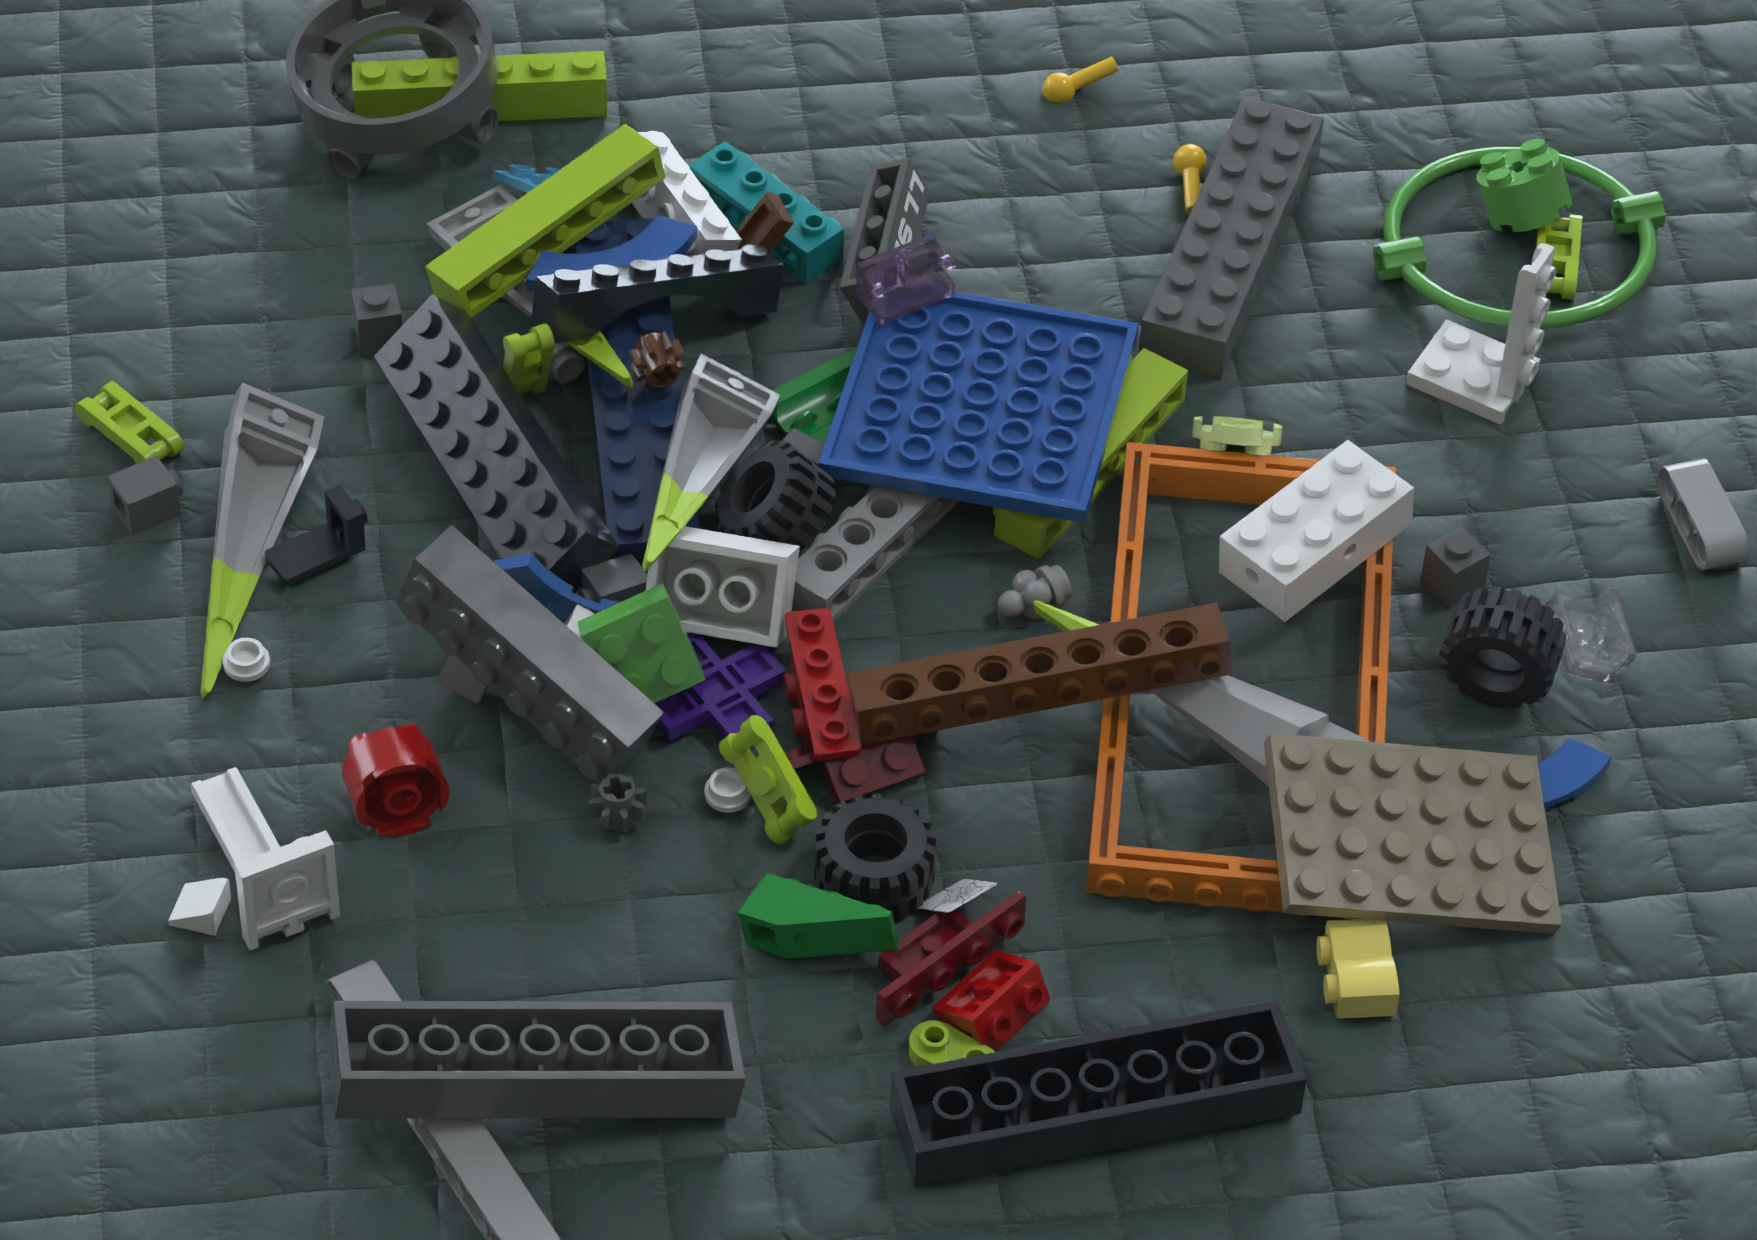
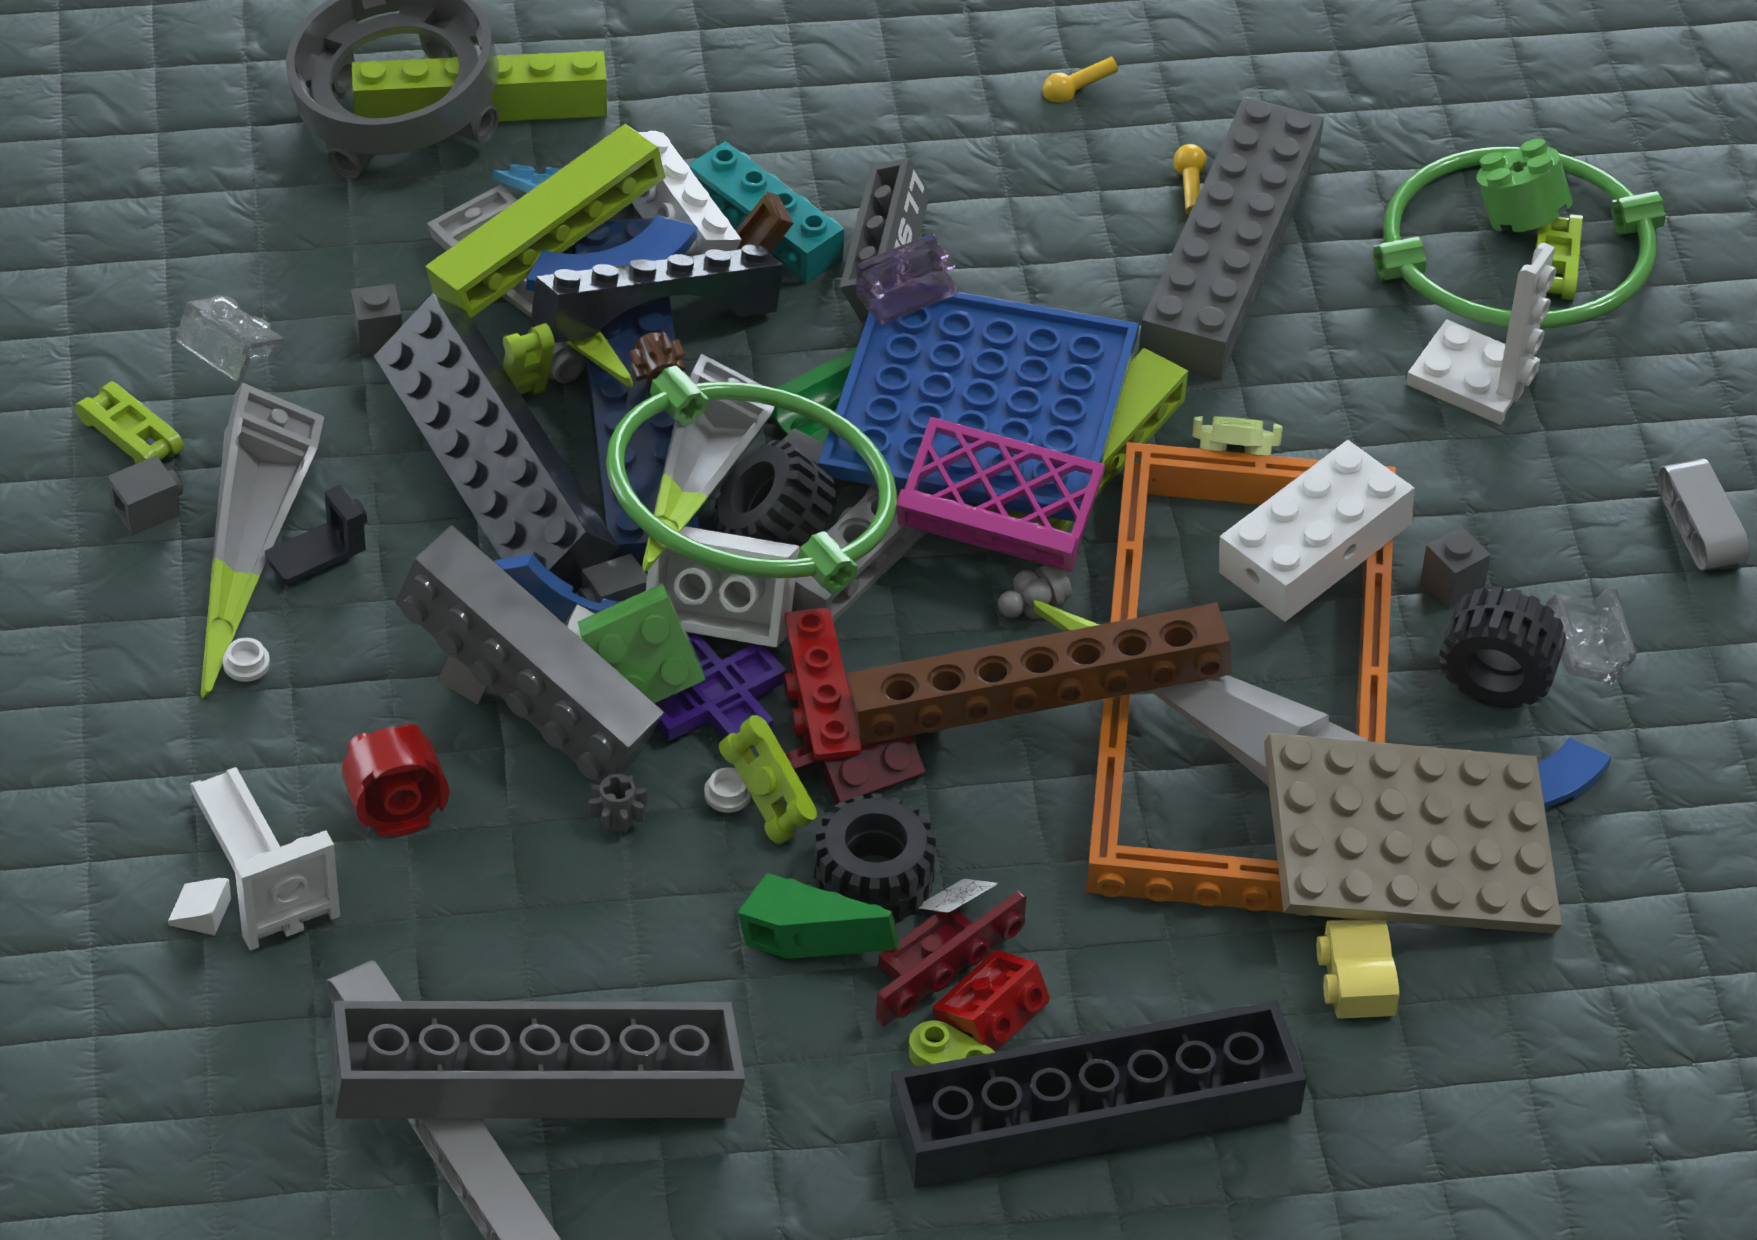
(226, 335): none -> clear bracket
(821, 555): none -> bright green piece
(991, 529): none -> dark pink fence

